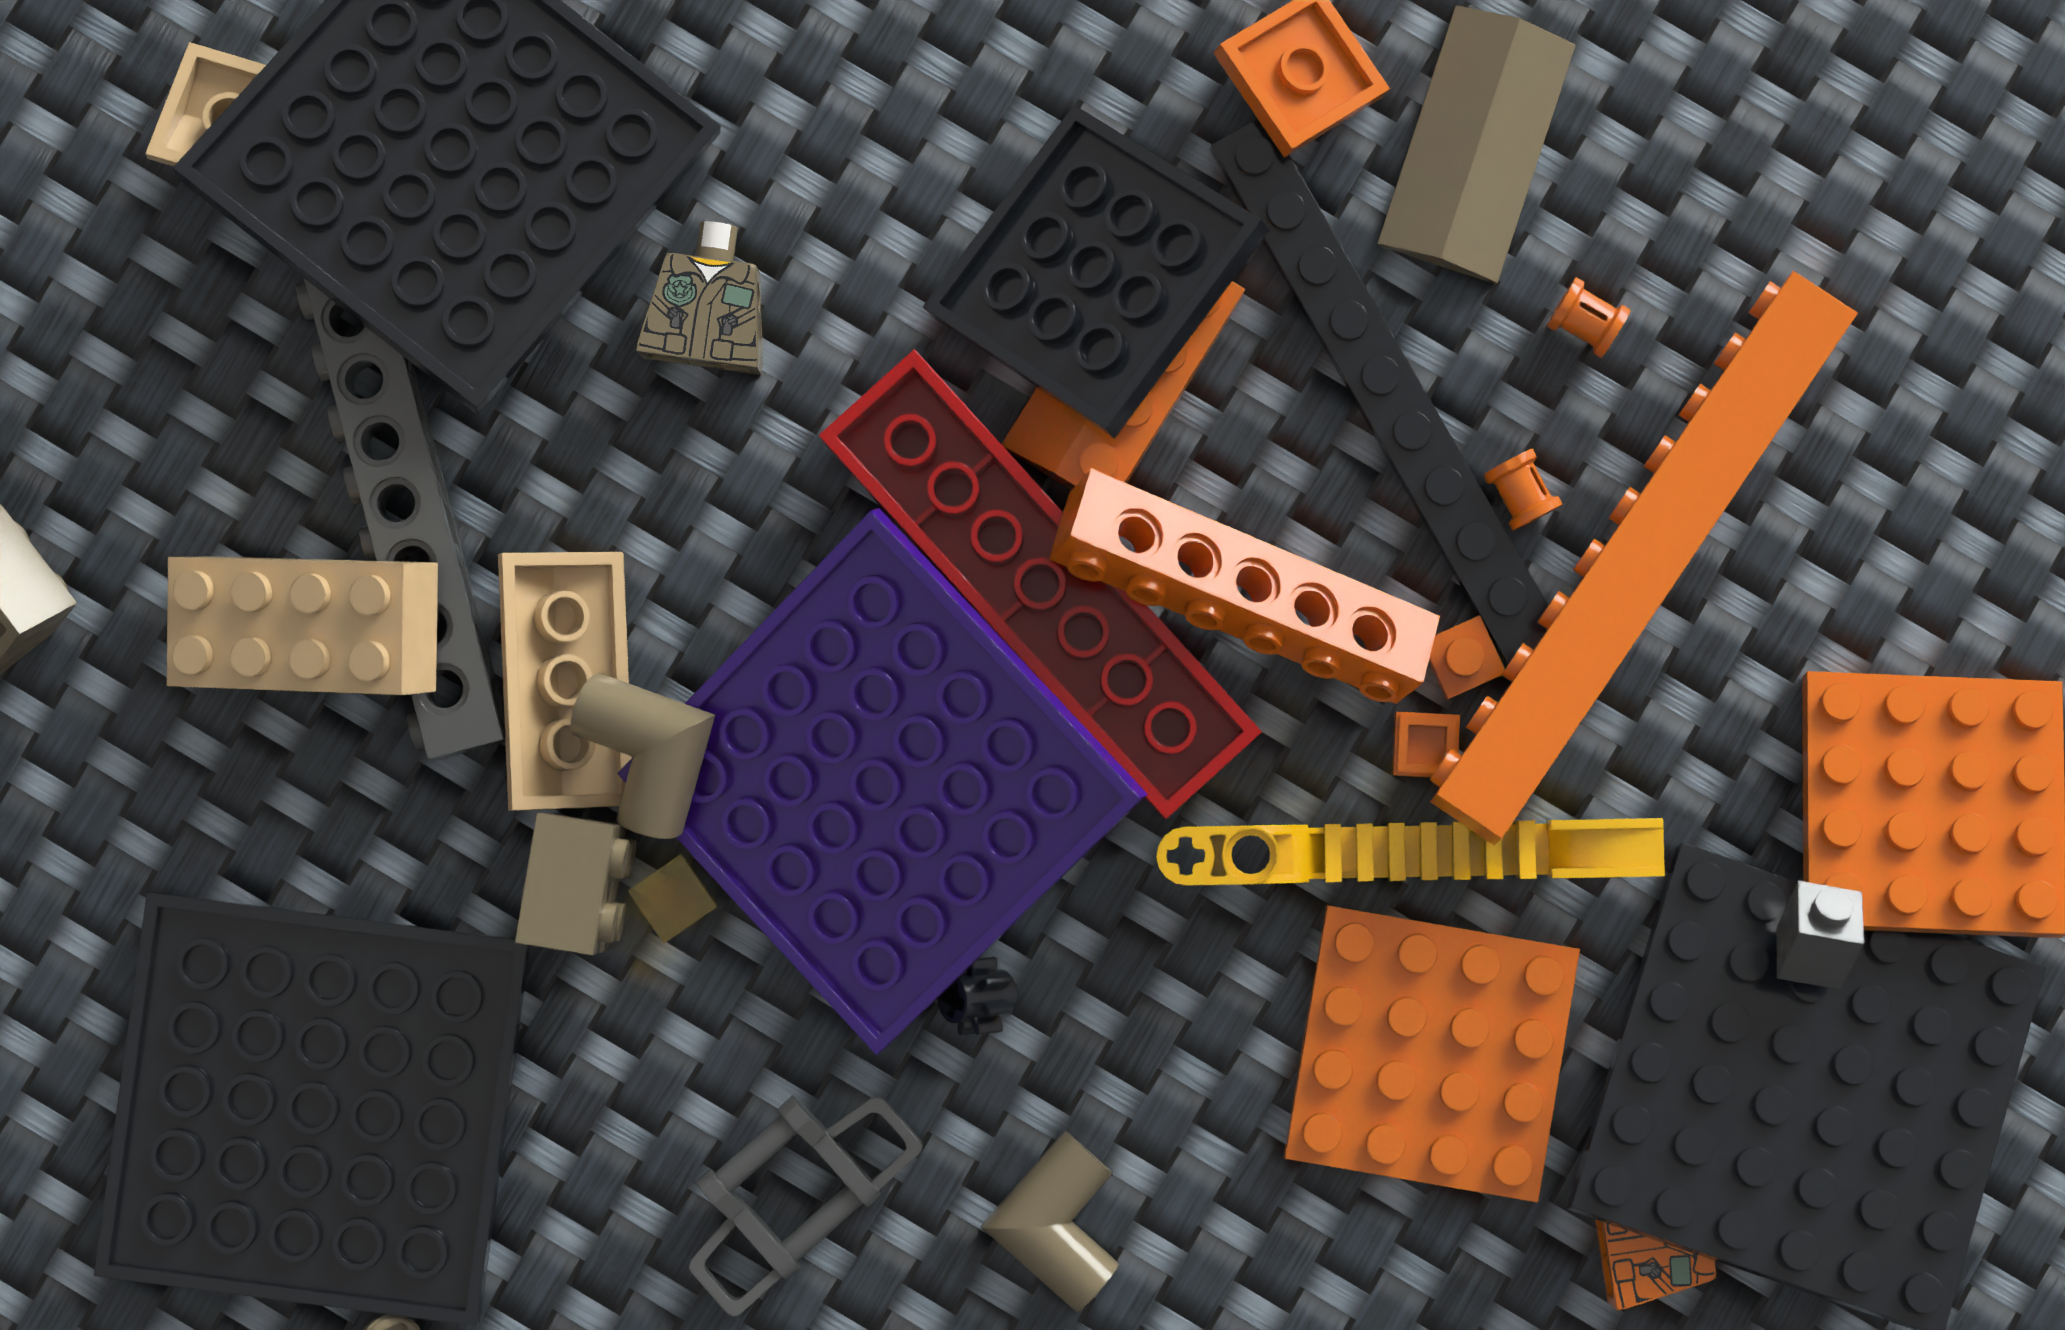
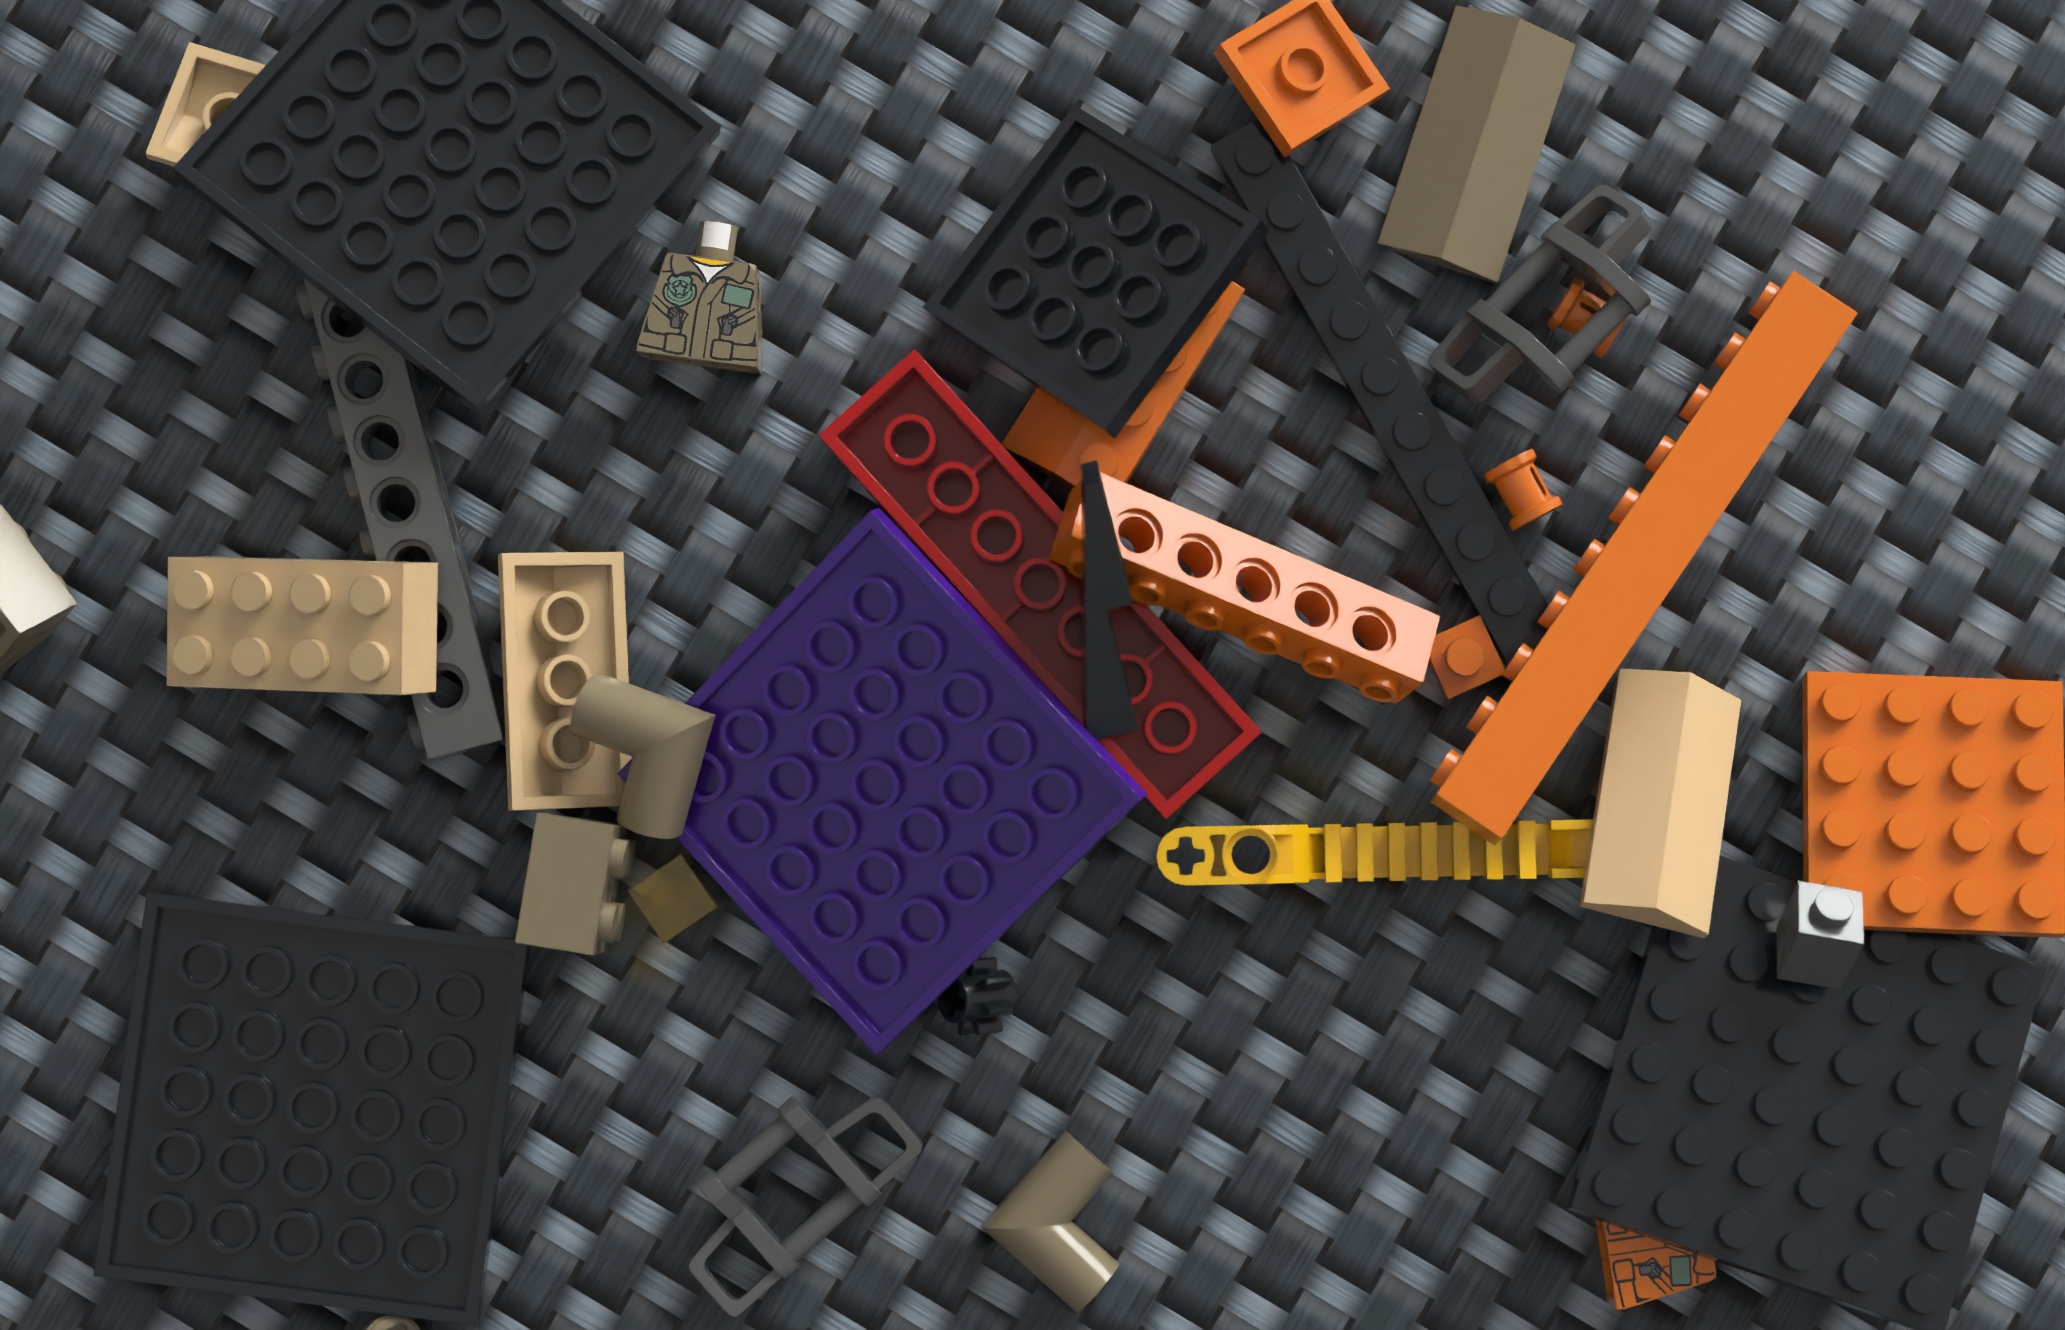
(1105, 586): none -> black slope
(1422, 742): orange tile -> none
(1431, 1053): orange plate -> none
(1517, 344): none -> dark grey bar
(1661, 800): none -> tan slope

